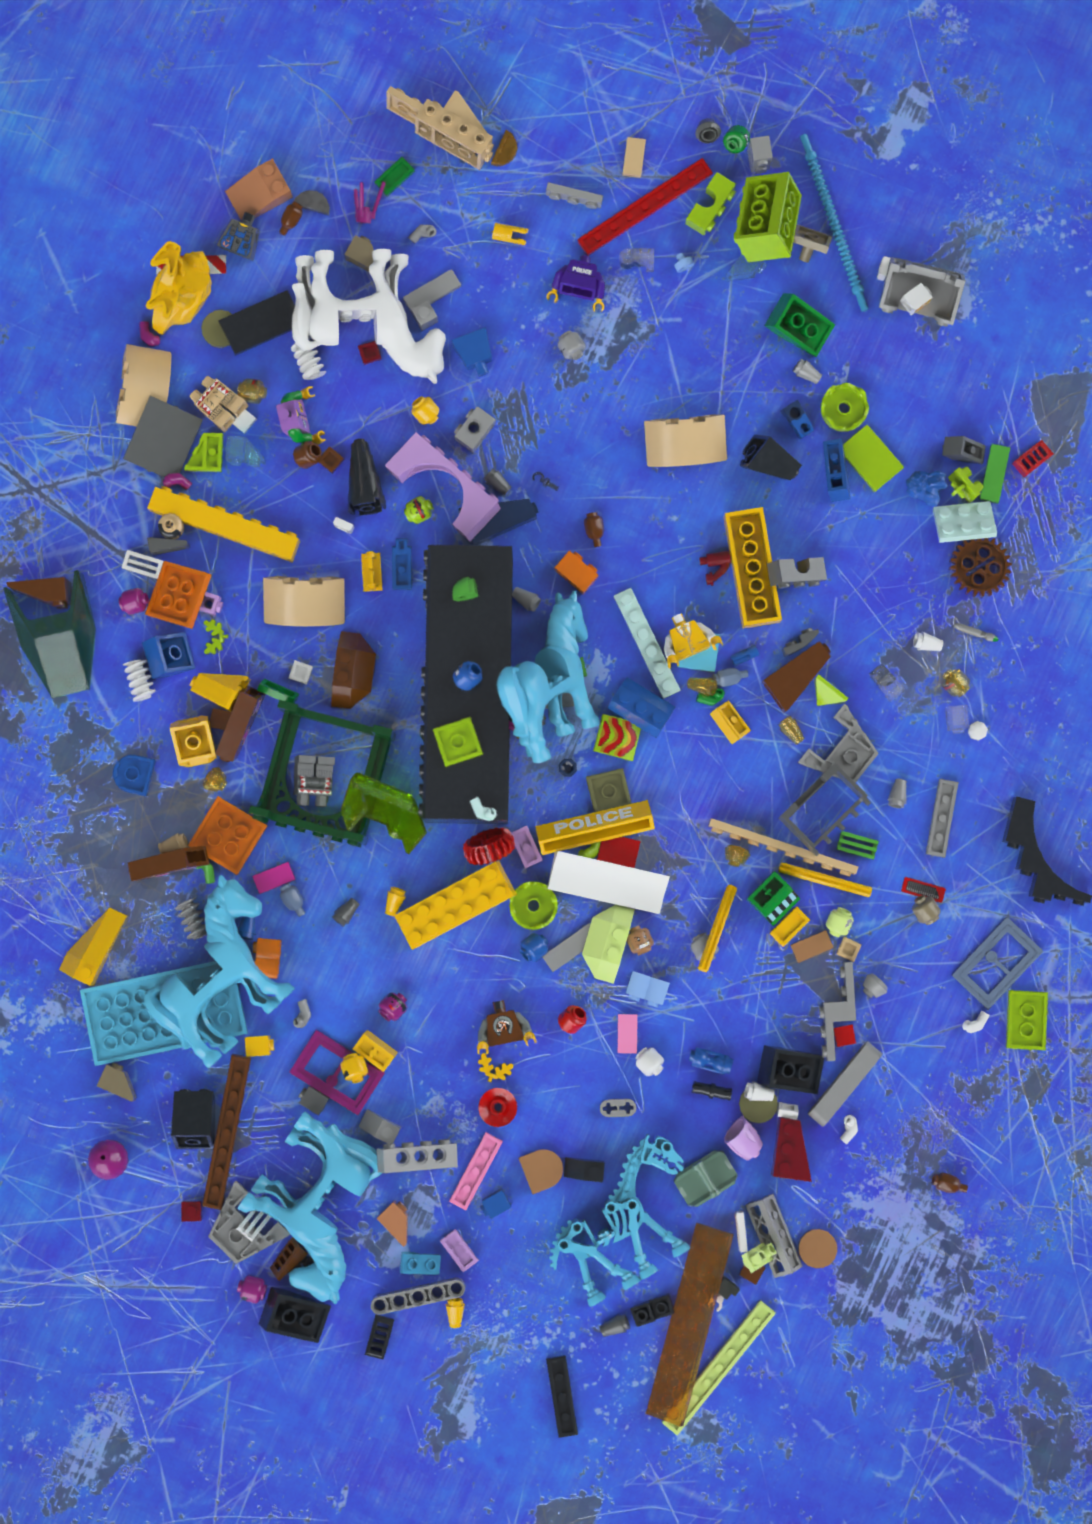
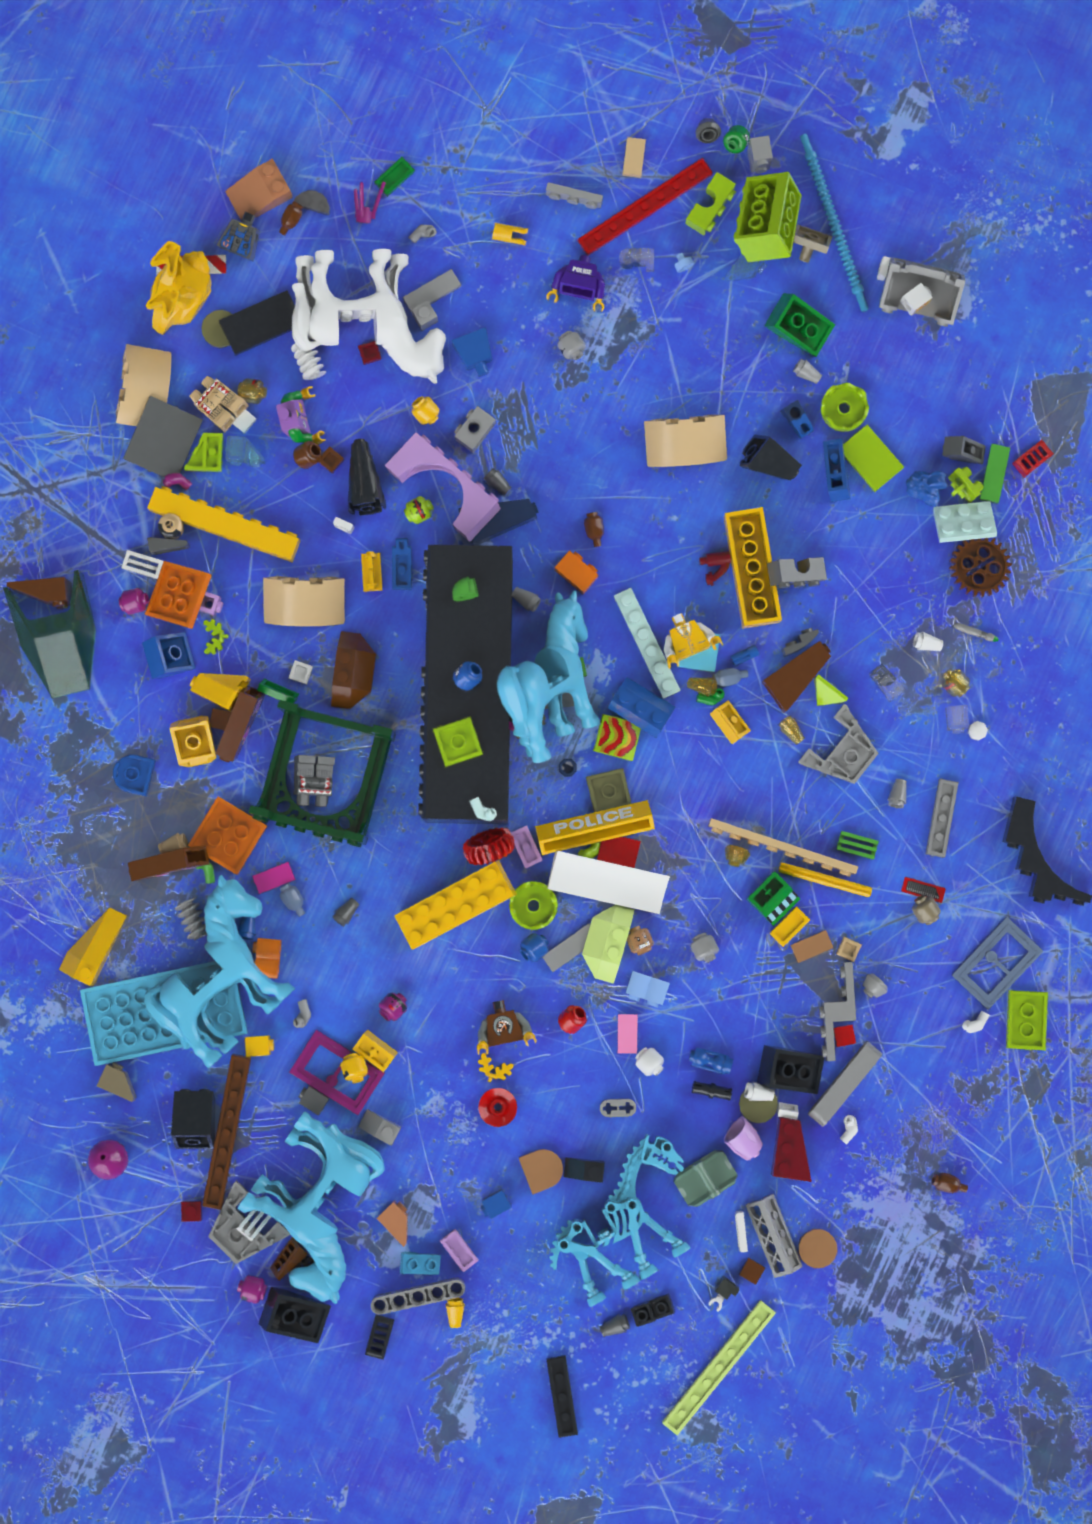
(139, 680): white piece -> none
(146, 336): magenta arm -> none
(215, 780): clear yellow cone -> none
(360, 252): dark tan slope -> none
(384, 805): clear neon green windscreen -> none
(394, 900): yellow cone -> none
(446, 1156): light grey brick -> none
(453, 121): tan wedge -> none
(475, 1171): bright pink tile -> none
(506, 150): pearl gold tile -> none
(546, 482): clear smoke hand -> none
(689, 1324): clear orange plate -> none
(717, 928): yellow axle -> none
(758, 1256): yellowish green hips -> none
(834, 769): dark grey hinge -> none
(839, 922): yellowish green head -> none

